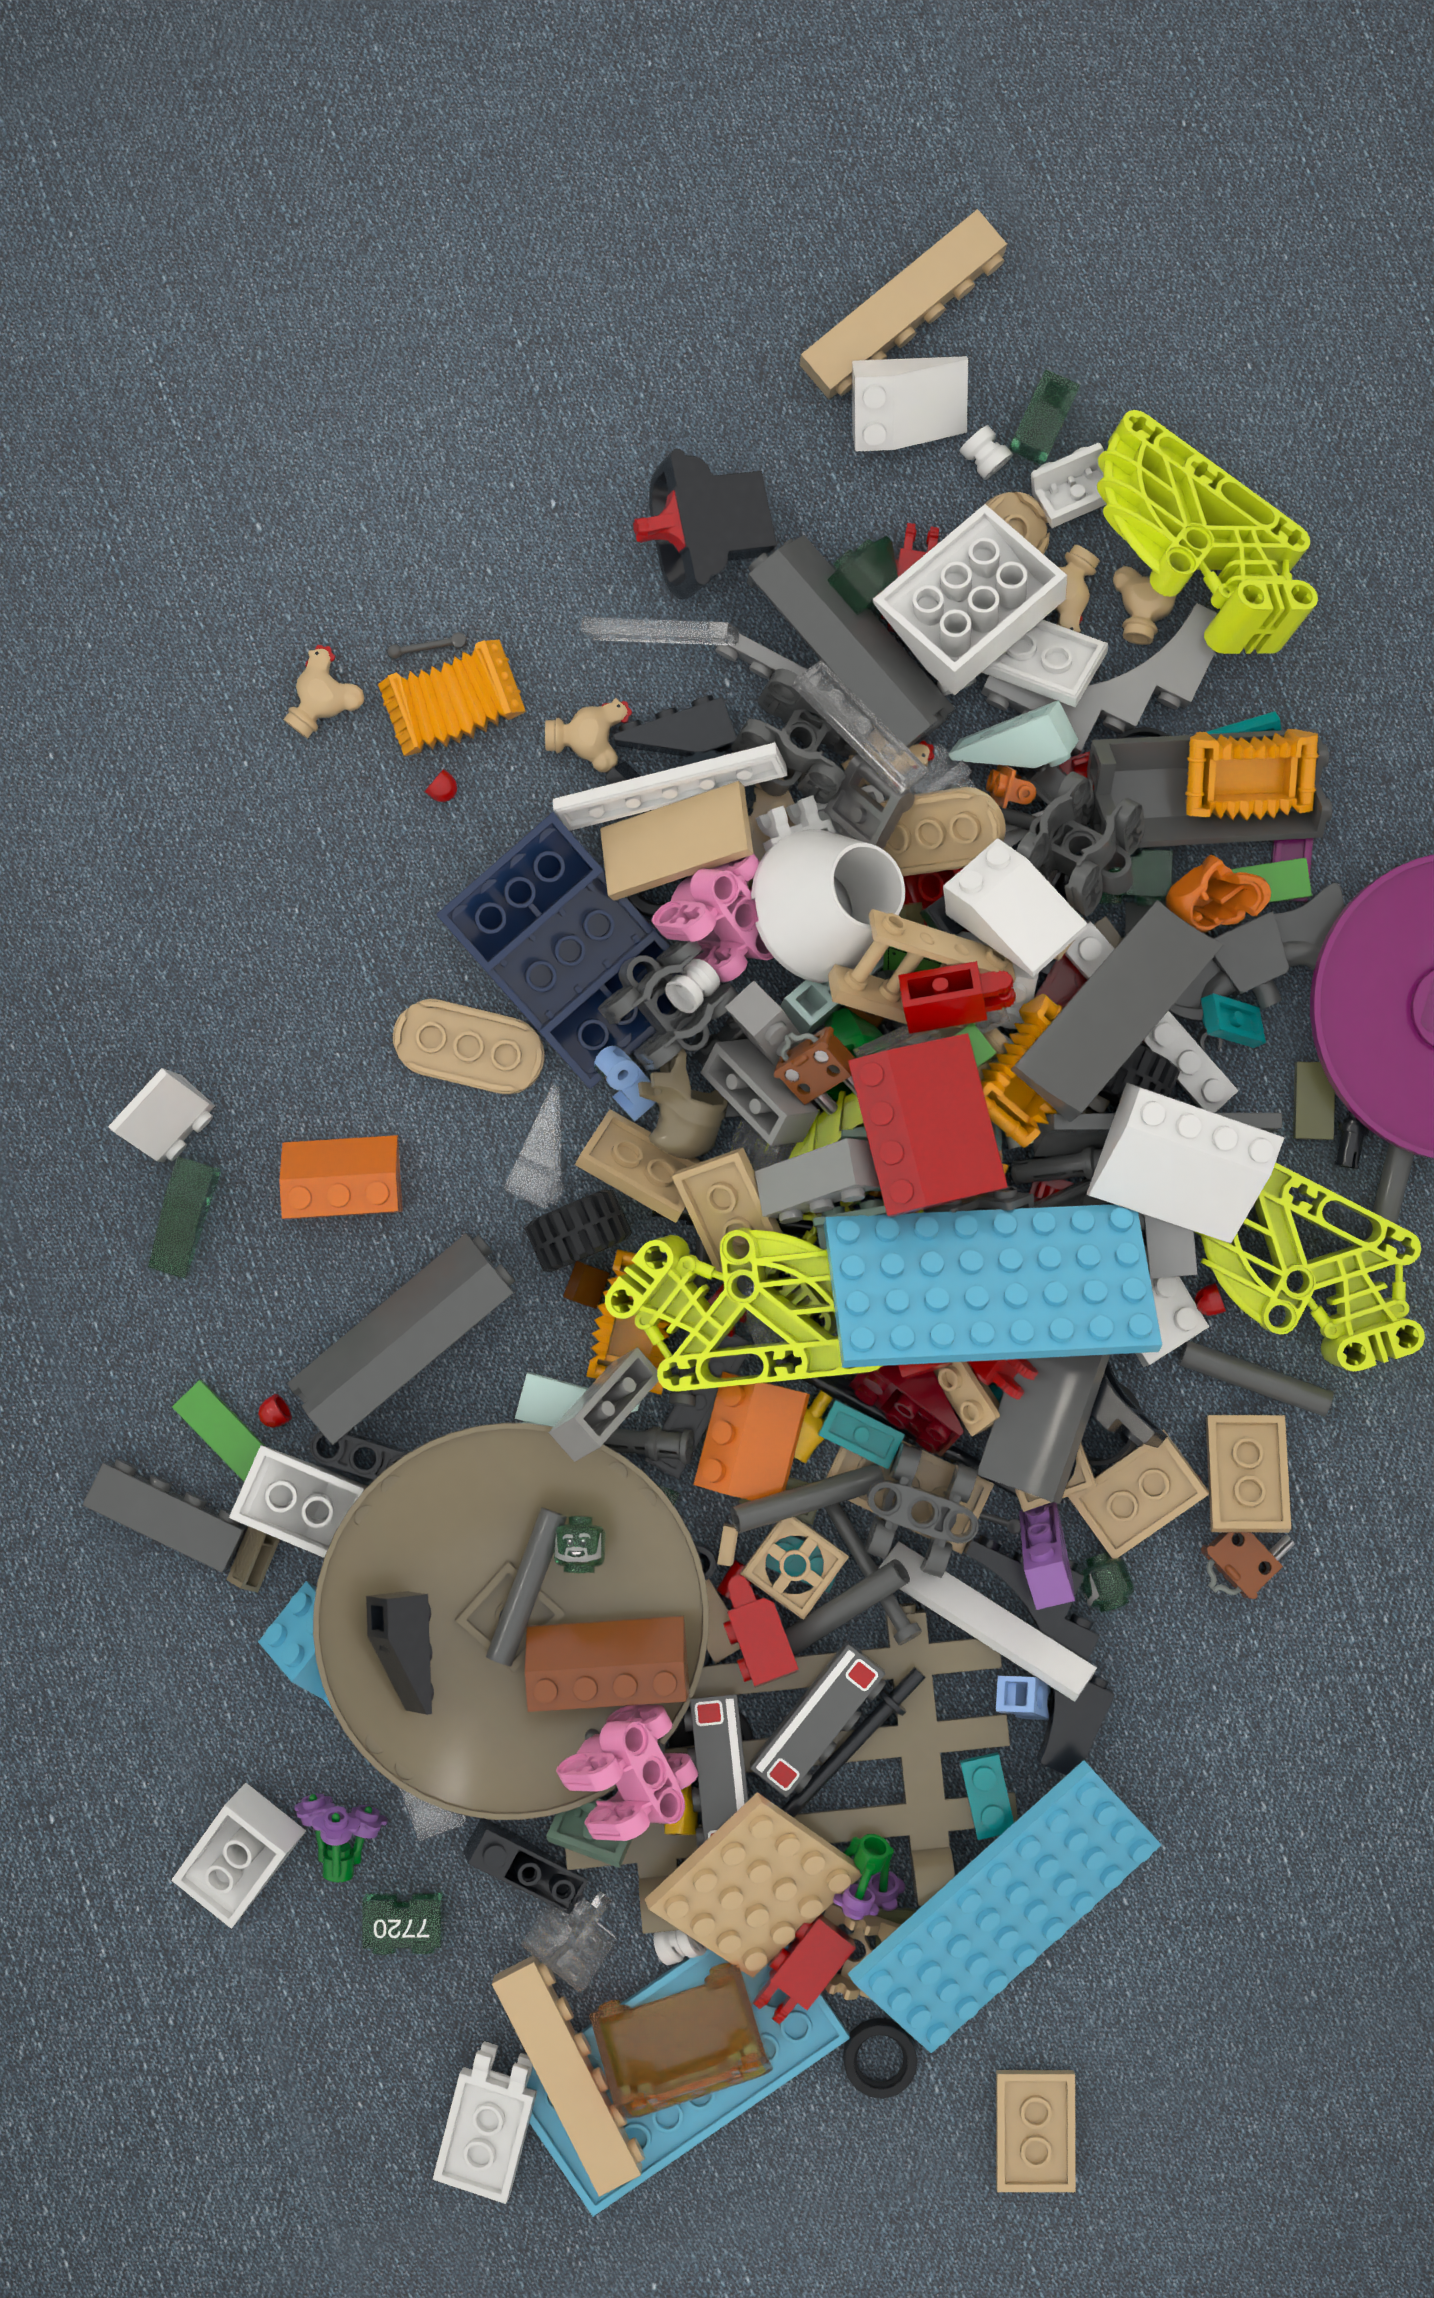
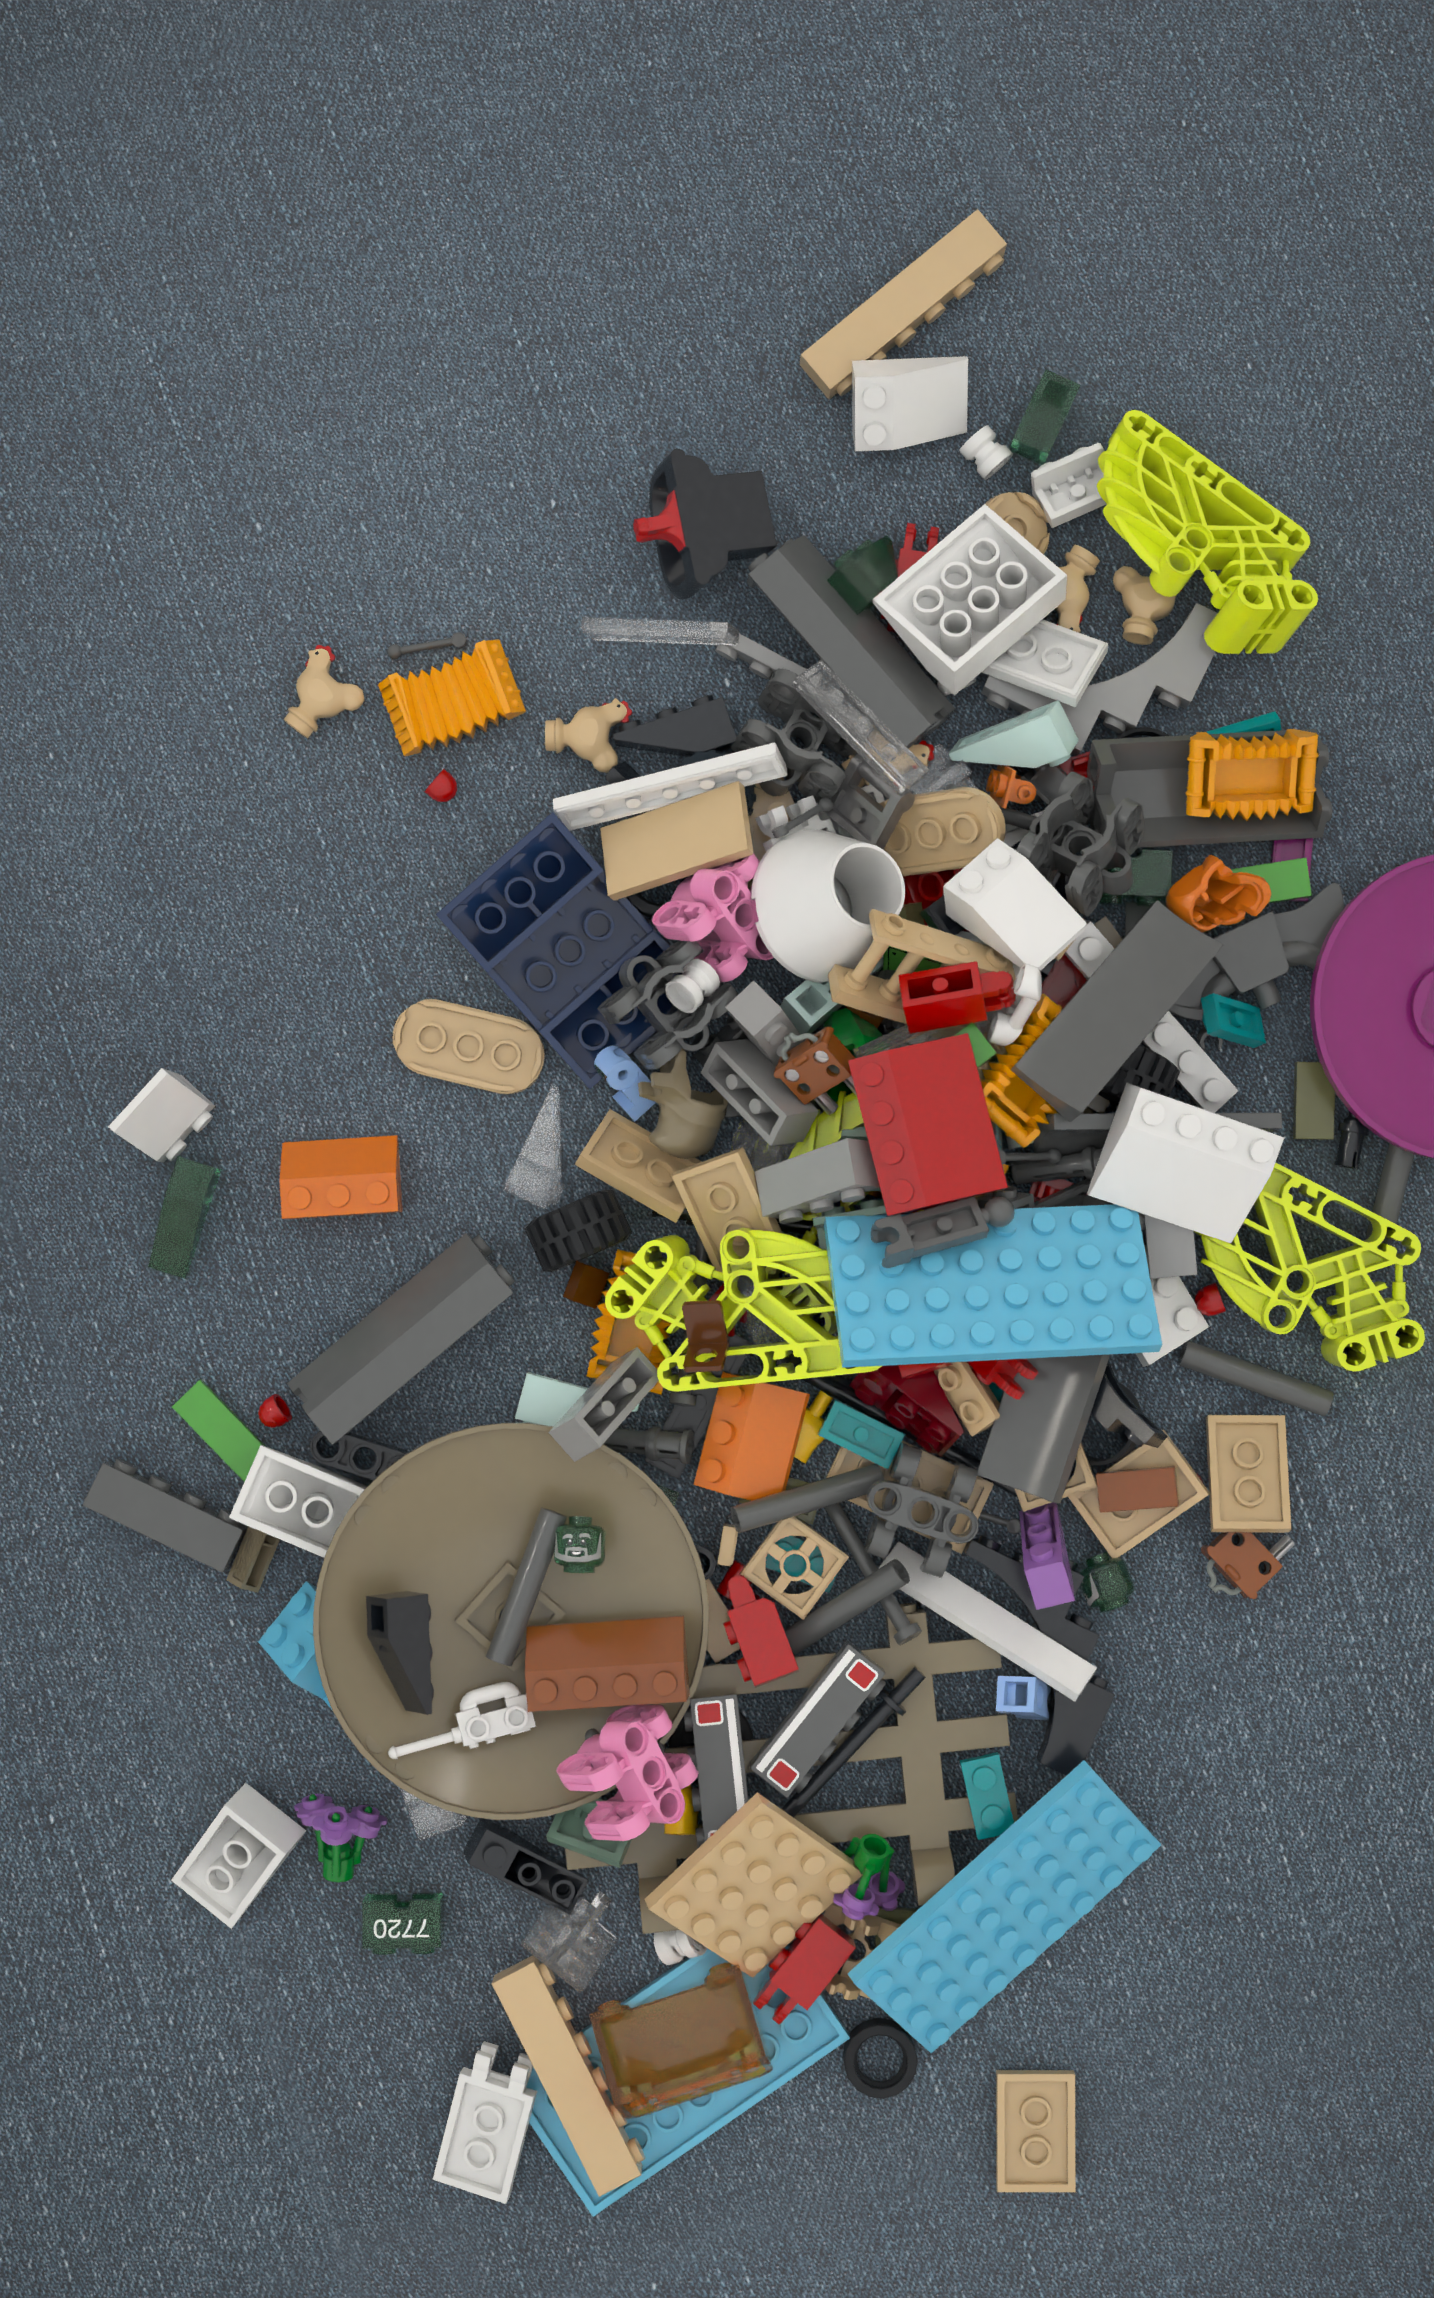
(480, 1727): none -> white piece
(705, 1334): none -> reddish brown bracket
(824, 805): none -> dark grey hinge
(939, 1228): none -> dark grey plate
(1007, 1028): none -> white bar
(1052, 1156): none -> dark grey hinge
(1137, 1489): none -> dark orange tile

